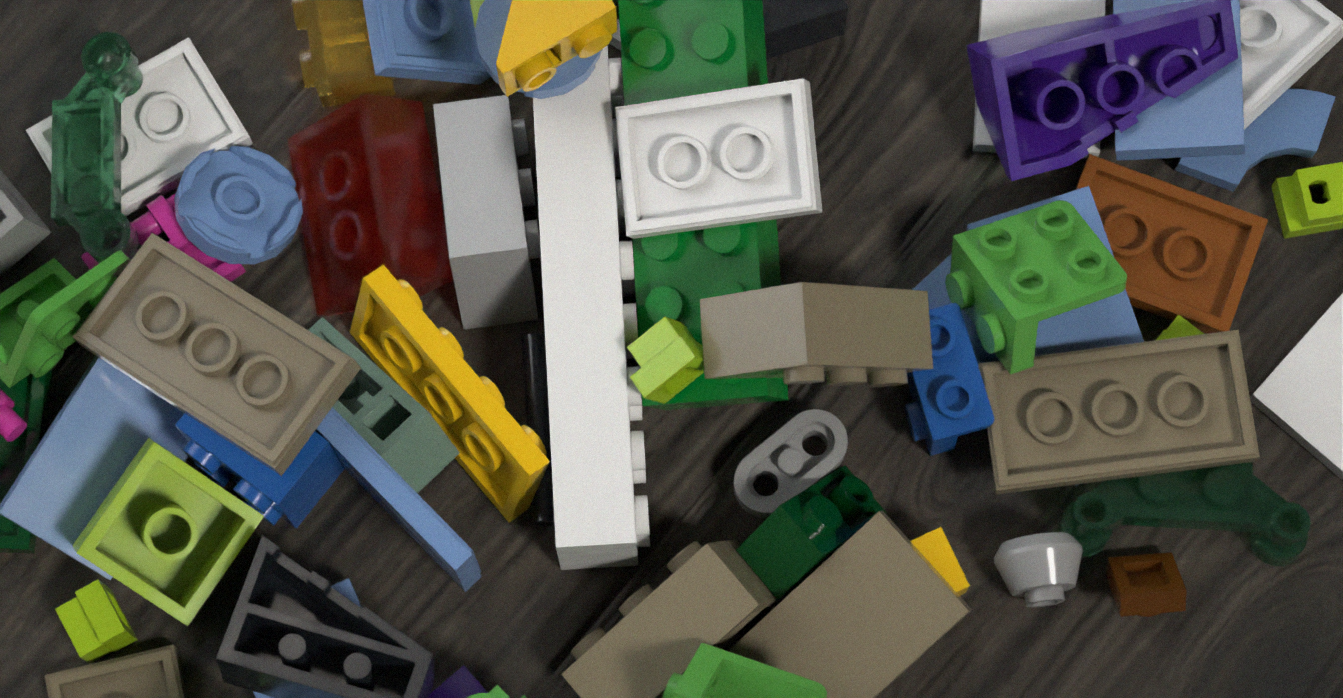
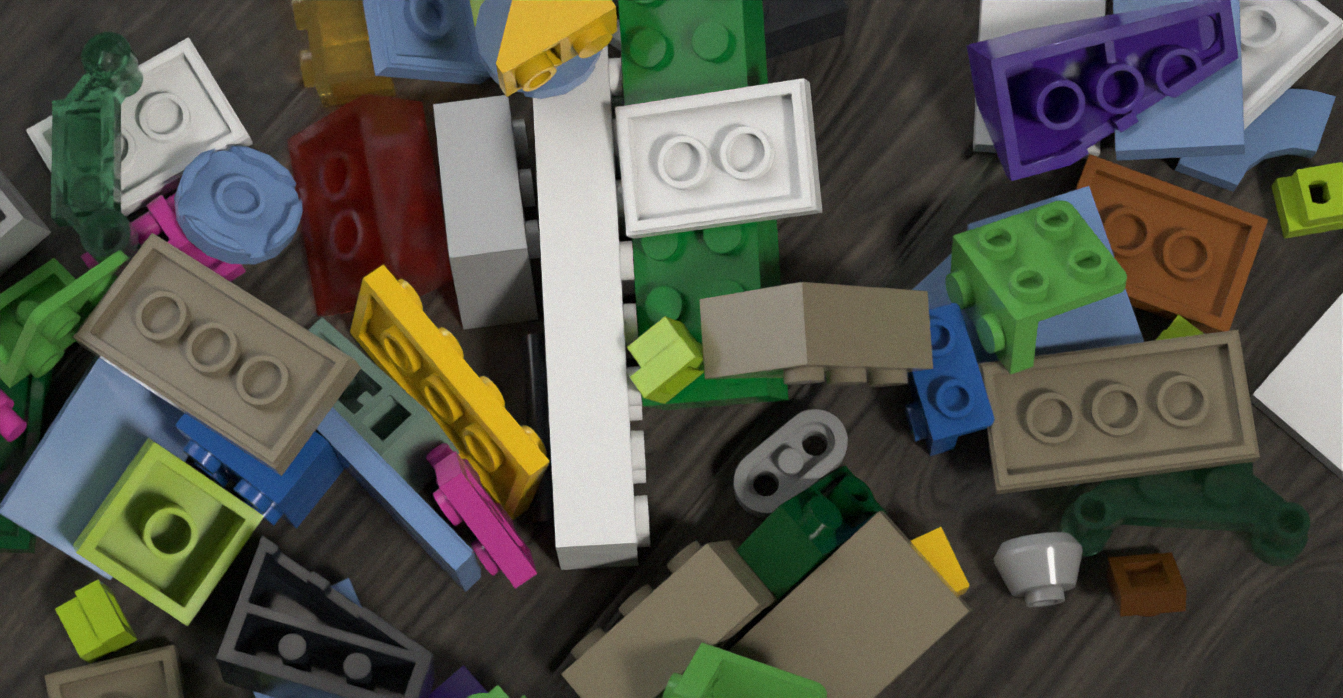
(466, 500): none -> dark pink plate

